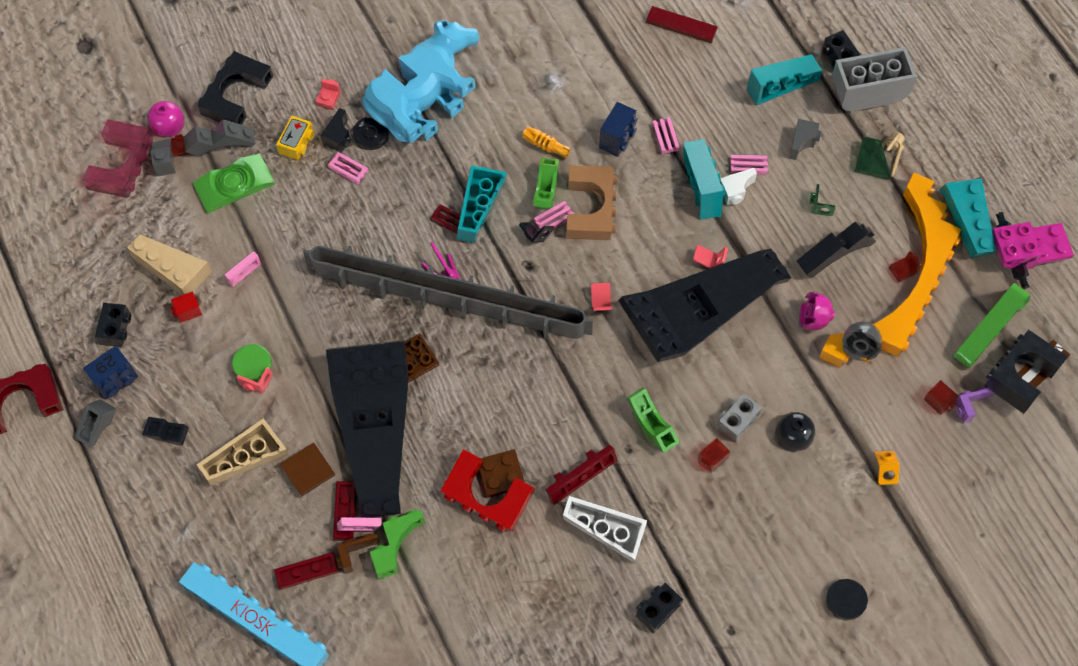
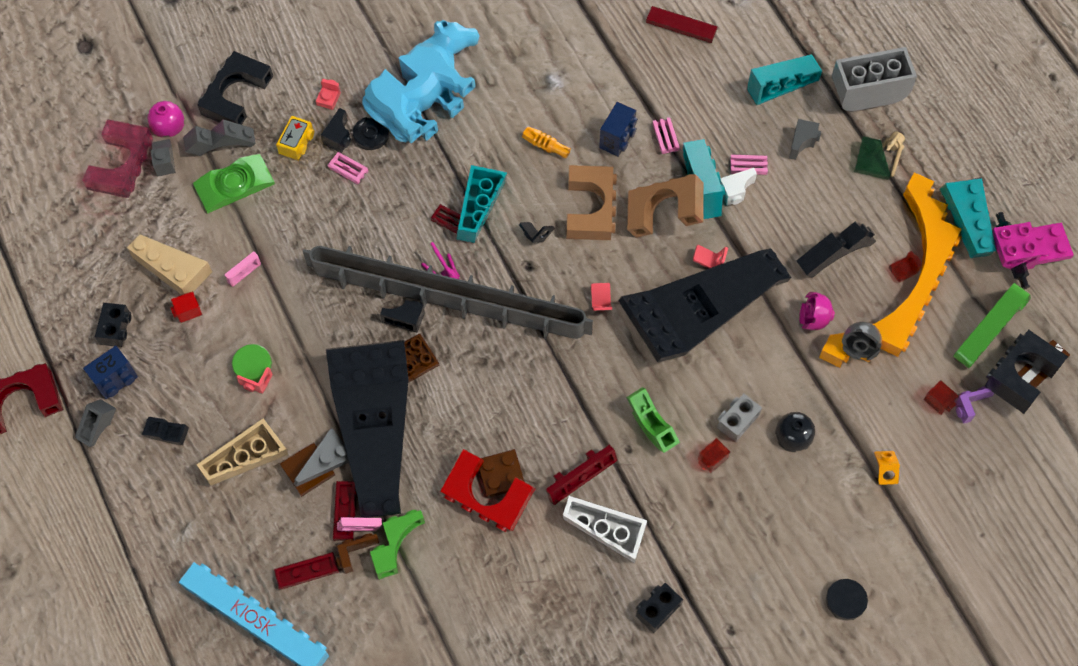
(178, 146): clear red tile -> none
(327, 457): none -> wing
(405, 316): none -> black arch
(546, 183): bright green arch -> none
(549, 213): bright pink tile -> none
(645, 199): none -> medium nougat arch
(817, 206): clear green bracket -> none
(839, 47): black brick -> none

